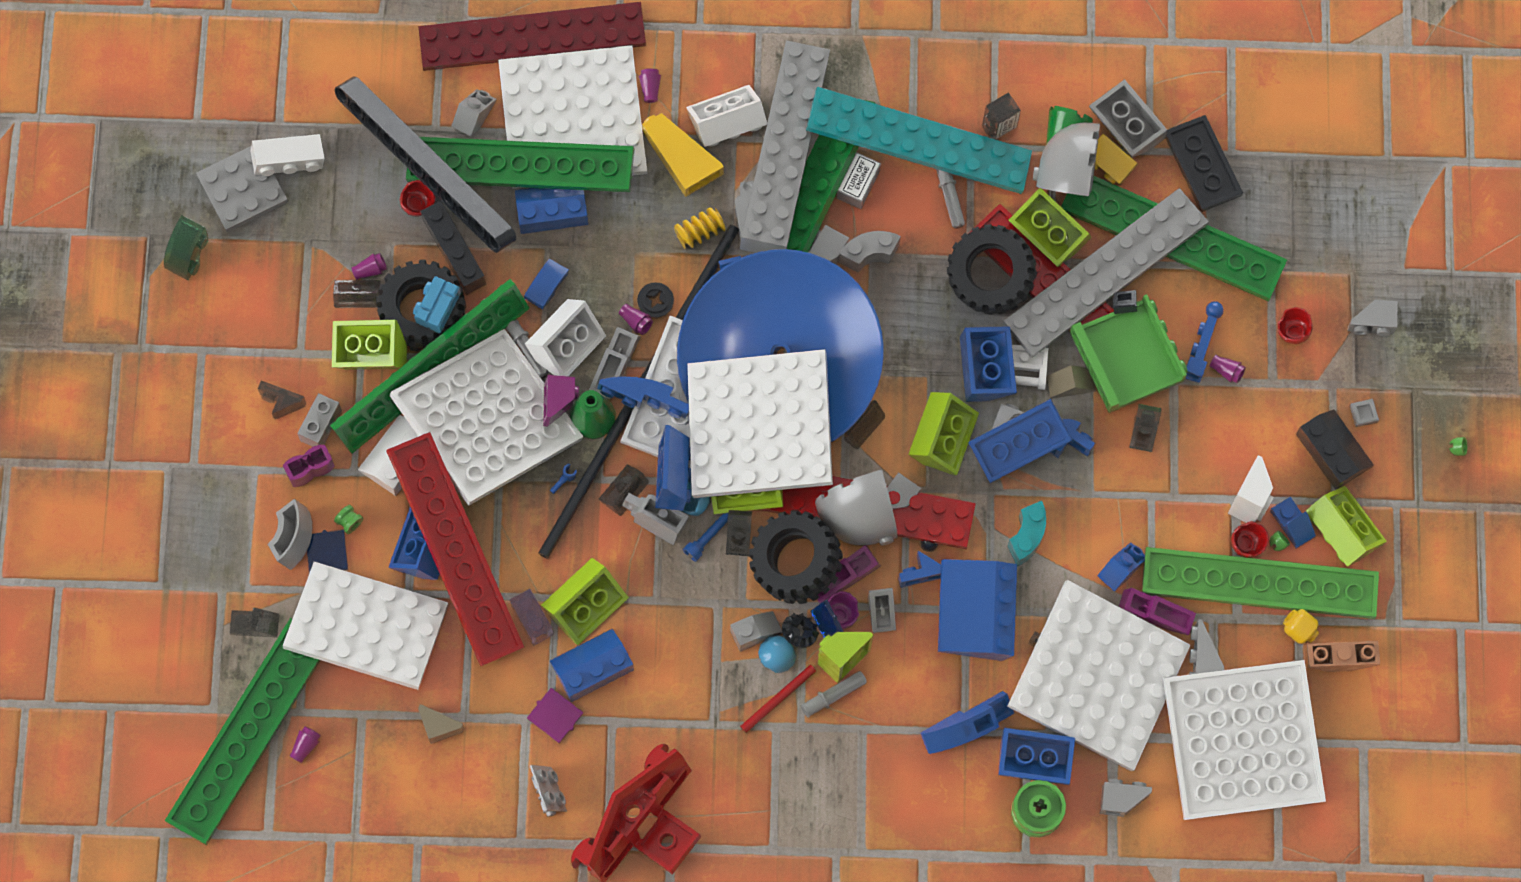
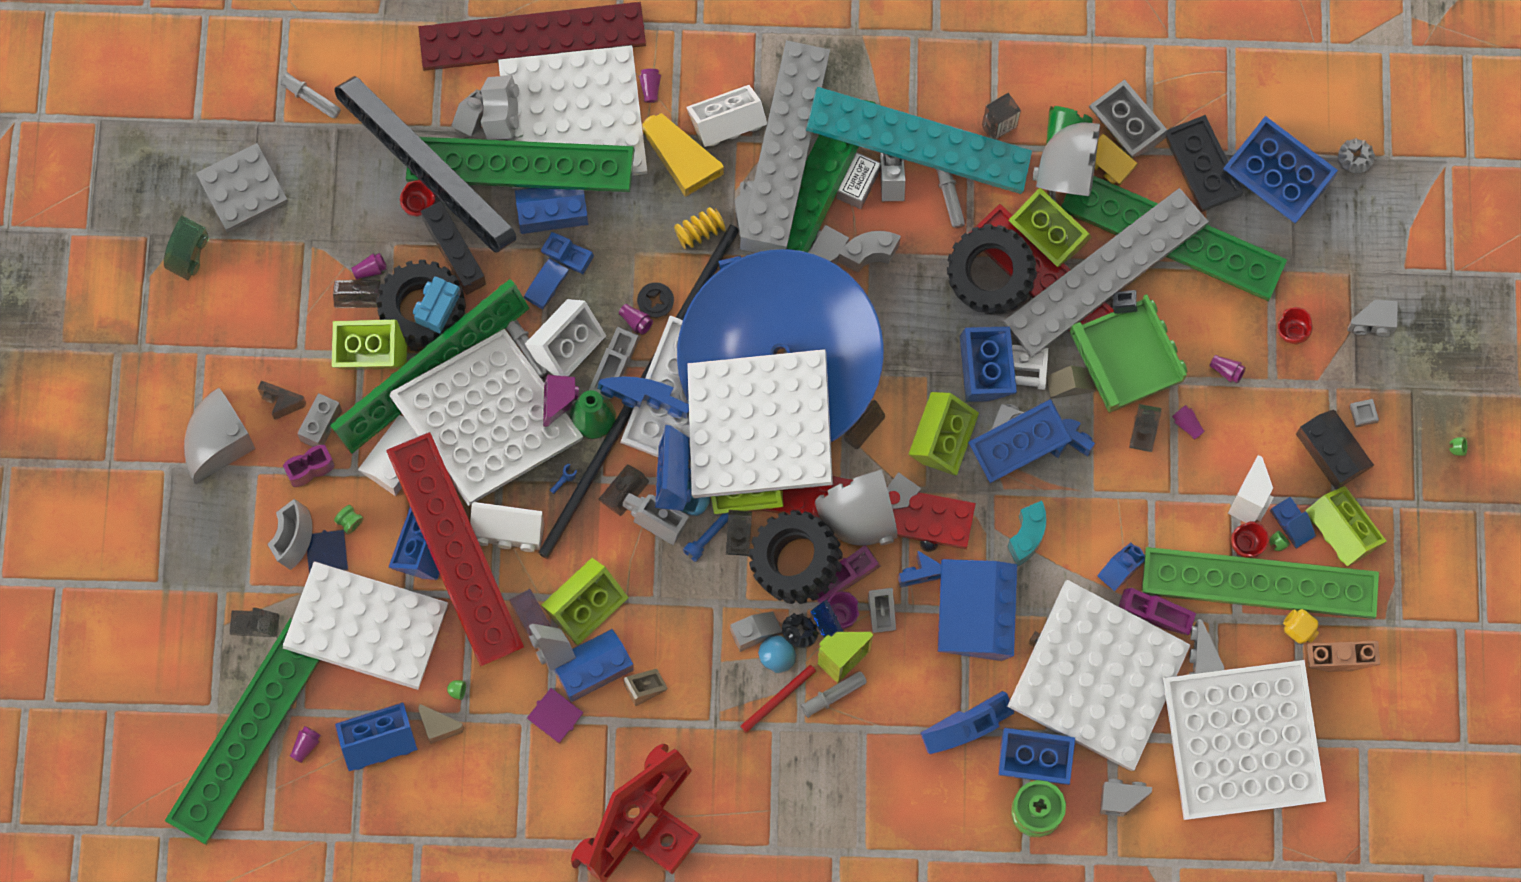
(214, 437): none -> light grey brick
(287, 155): white brick -> none
(301, 90): none -> light grey axle
(376, 737): none -> blue slope
(457, 689): none -> bright green hinge
(500, 107): none -> light grey brick
(507, 526): none -> white slope
(545, 782): light grey hinge -> none
(552, 646): none -> light grey slope
(567, 253): none -> blue slope
(644, 686): none -> dark tan slope
(892, 178): none -> light grey slope
(1187, 420): none -> magenta cone
(1195, 364): blue plate -> none
(1281, 170): none -> blue slope
(1361, 164): none -> light grey gear

